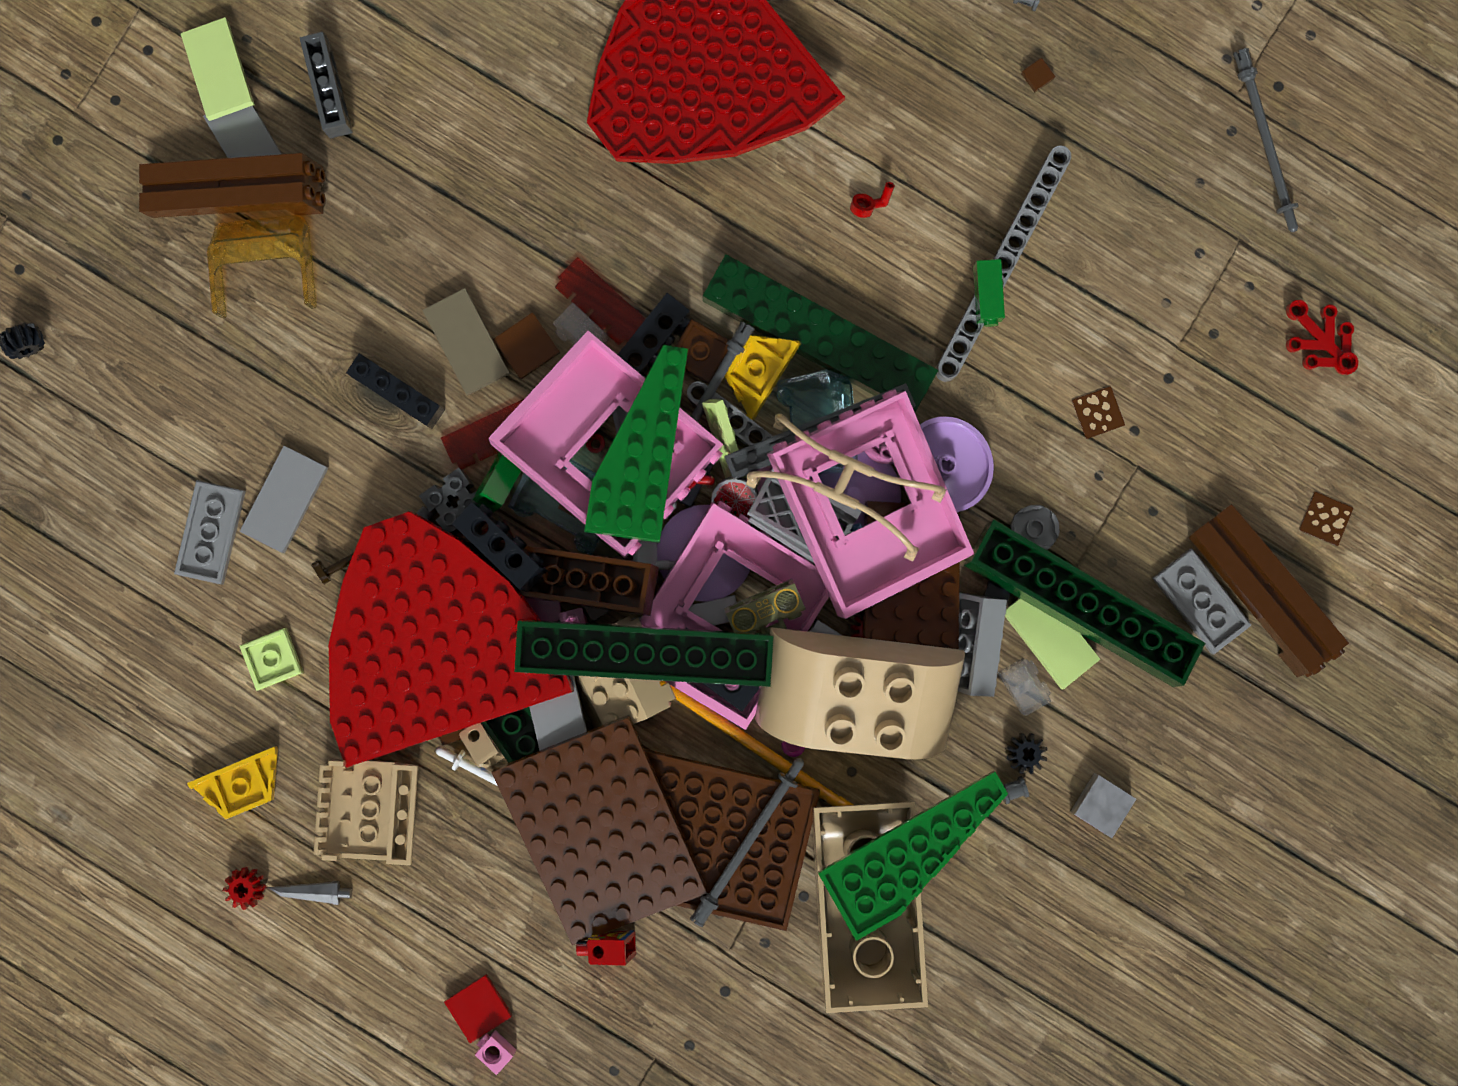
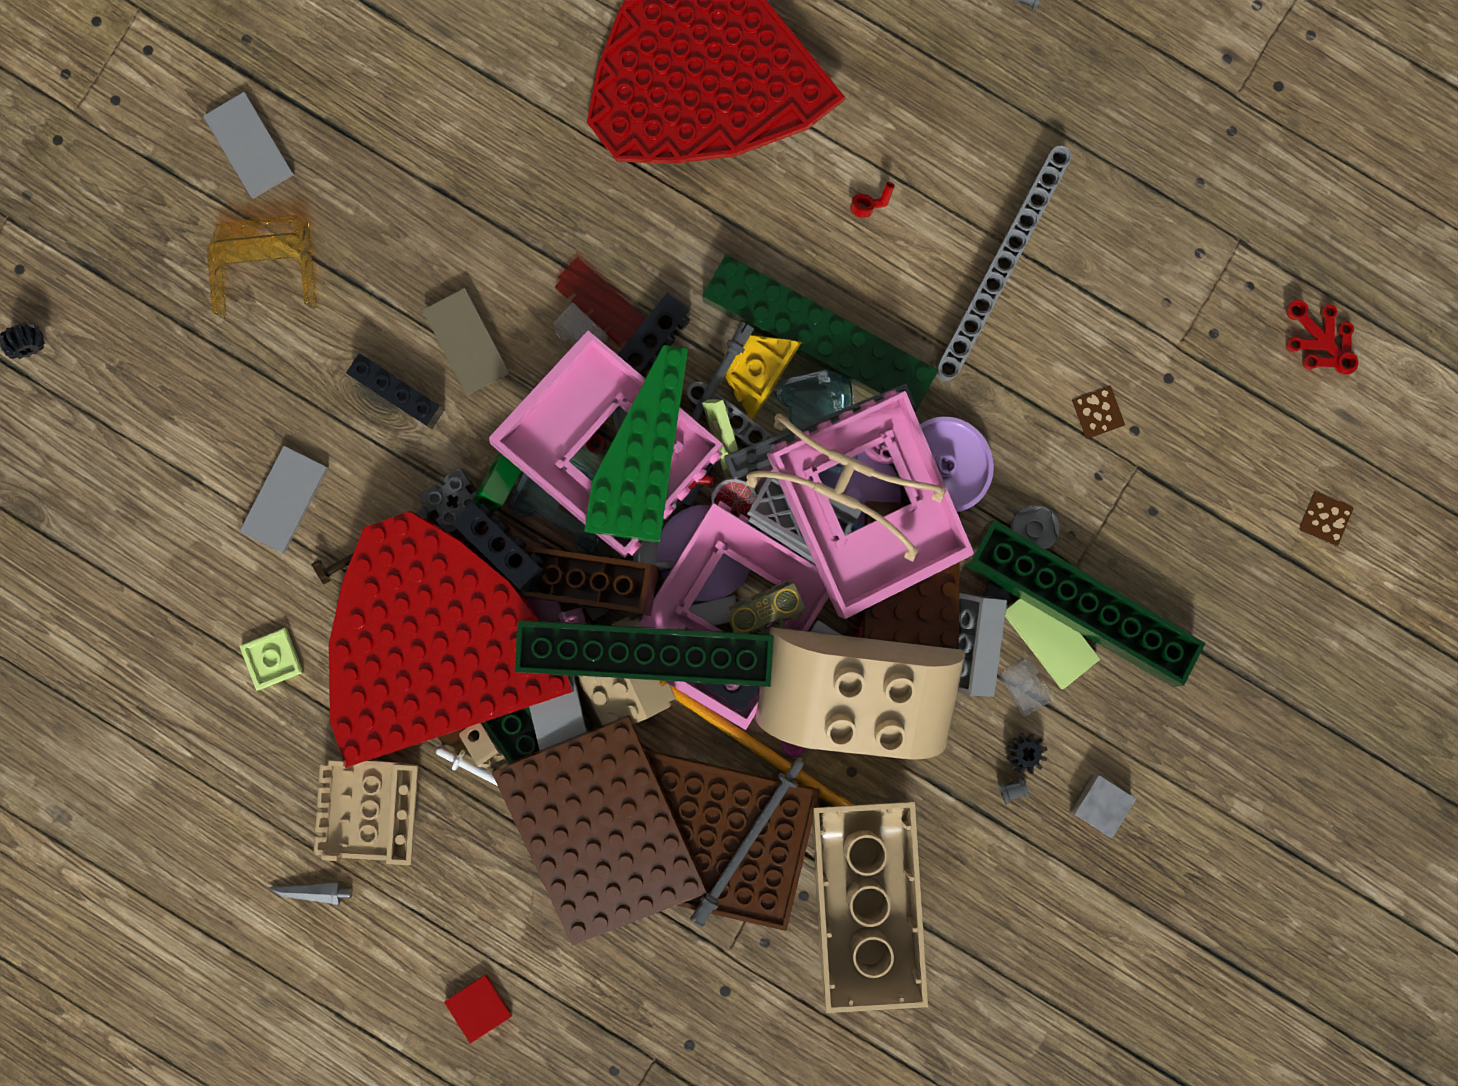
(209, 532): light grey tile -> none
(217, 69): yellowish green tile -> none
(232, 186): reddish brown brick -> none
(240, 784): yellow wing -> none
(249, 881): red gear -> none
(326, 85): dark grey brick -> none
(474, 438): clear red windscreen -> none
(494, 1062): bright pink brick -> none
(526, 346): reddish brown tile -> none
(609, 948): red torso -> none
(705, 350): reddish brown tile -> none
(891, 870): green wing -> none
(988, 292): green brick -> none
(1038, 75): reddish brown tile -> none
(1201, 601): light grey tile -> none
(1247, 74): dark grey bar -> none
(1270, 593): reddish brown brick -> none

